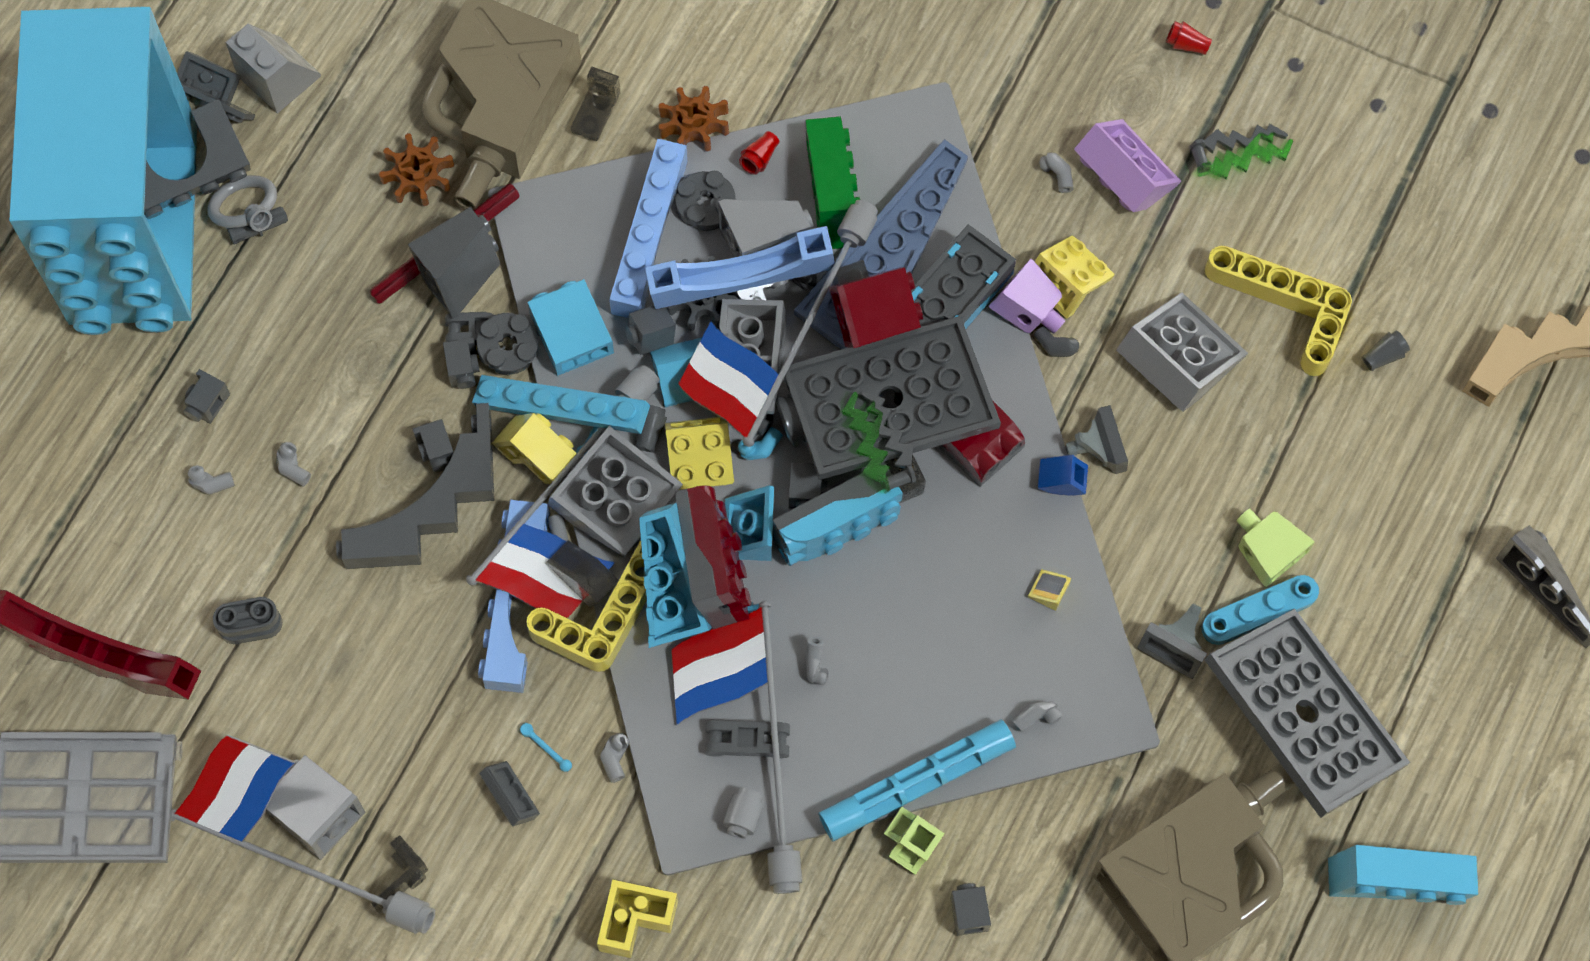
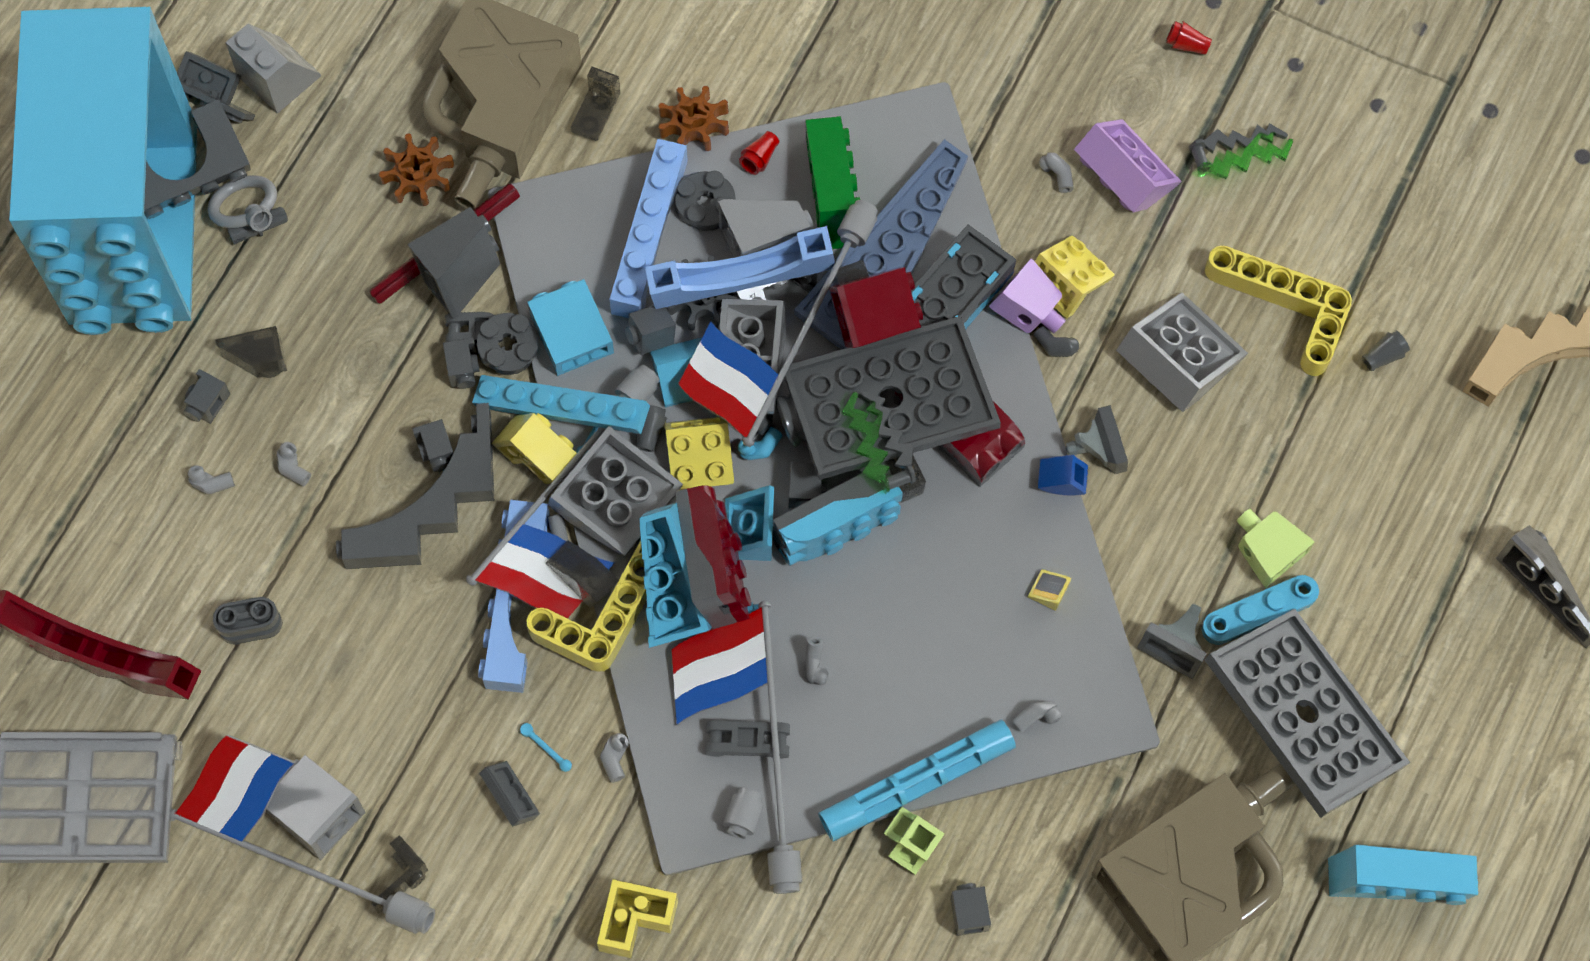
(255, 352): none -> clear smoke slope

